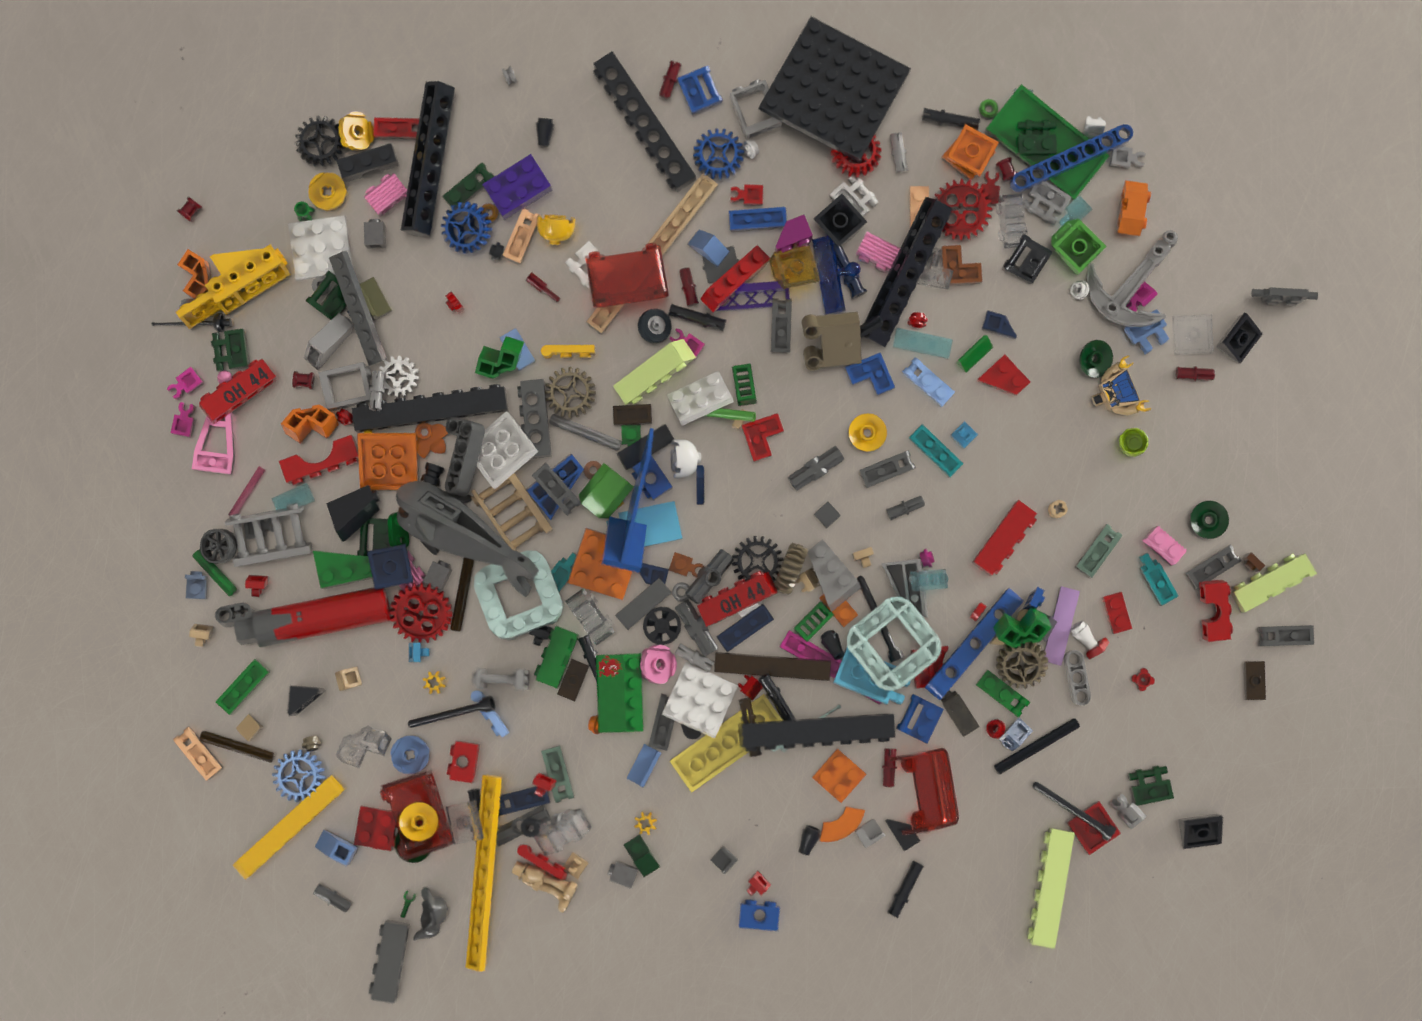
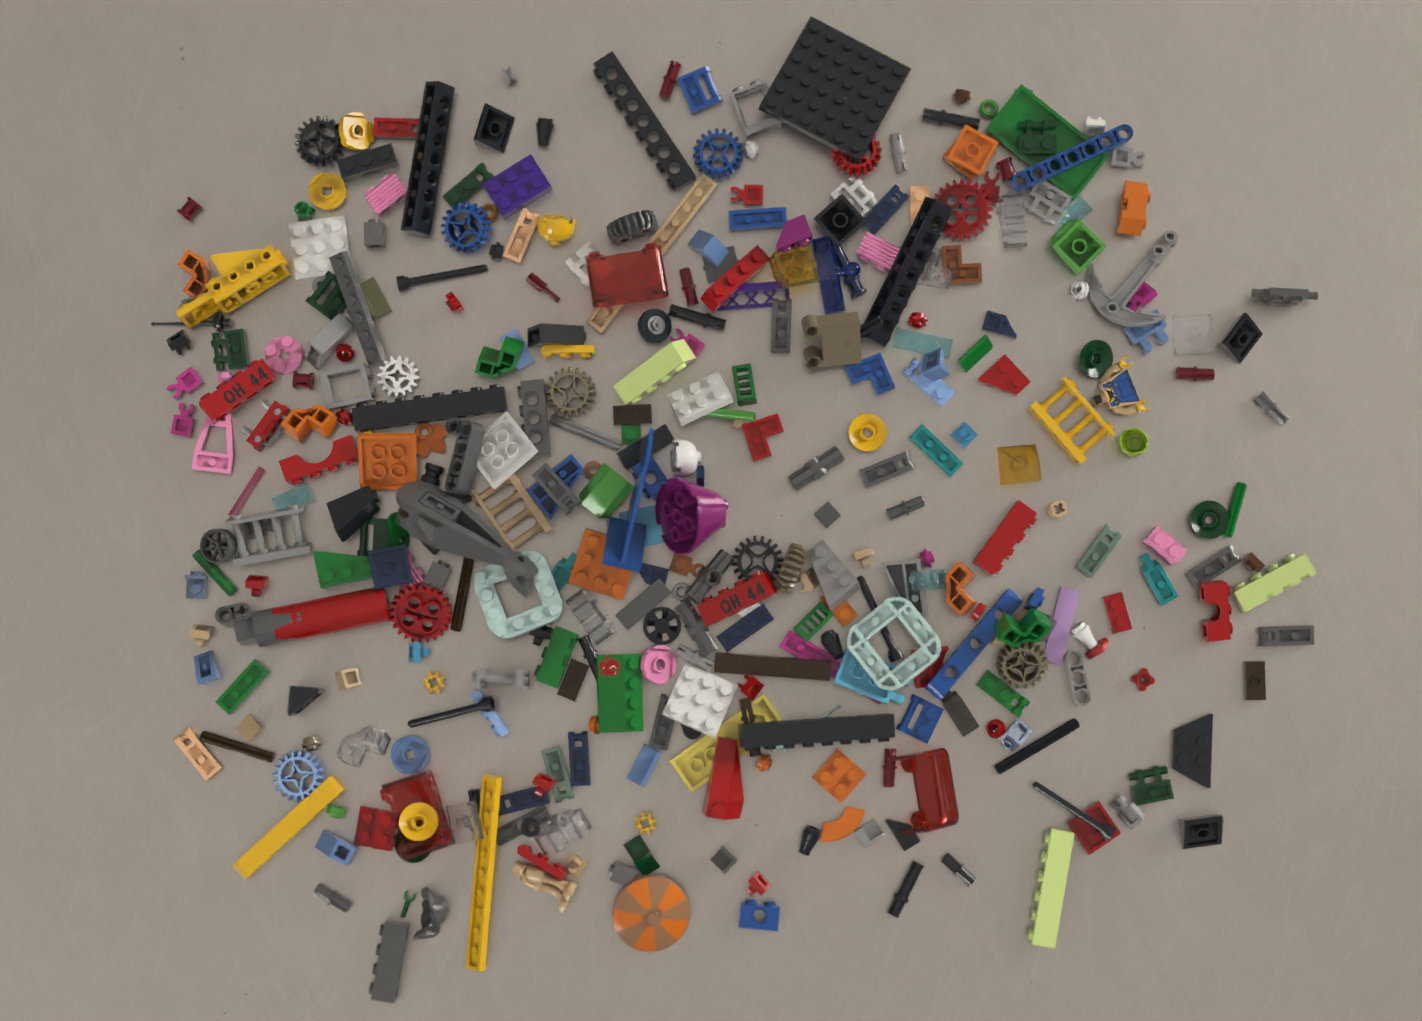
(178, 340): none -> black tile
(206, 668): none -> medium blue slope
(267, 426): none -> red piece
(274, 350): none -> bright pink plate
(335, 811): none -> bright green tile
(344, 352): none -> red plate
(376, 390): light grey pin -> none
(405, 282): none -> black piece
(471, 752): red brick -> none
(493, 129): none -> black slope
(555, 334): none -> black slope
(579, 759): none -> dark blue plate
(632, 226): none -> dark grey gear
(650, 913): none -> dish
(688, 514): none -> magenta cone
(724, 788): none -> red wedge
(764, 763): none -> orange plate
(767, 683): black pin -> none
(884, 209): none -> dark blue plate
(934, 365): none -> medium blue slope
(956, 581): none -> orange brick
(958, 869): none -> black axle
(962, 95): none -> reddish brown plate
(1018, 464): none -> clear yellow slope
(1032, 263): black plate -> none
(1065, 438): none -> yellow fence
(1193, 750): none -> black wing
(1234, 508): none -> green axle
(1272, 408): none -> dark grey axle

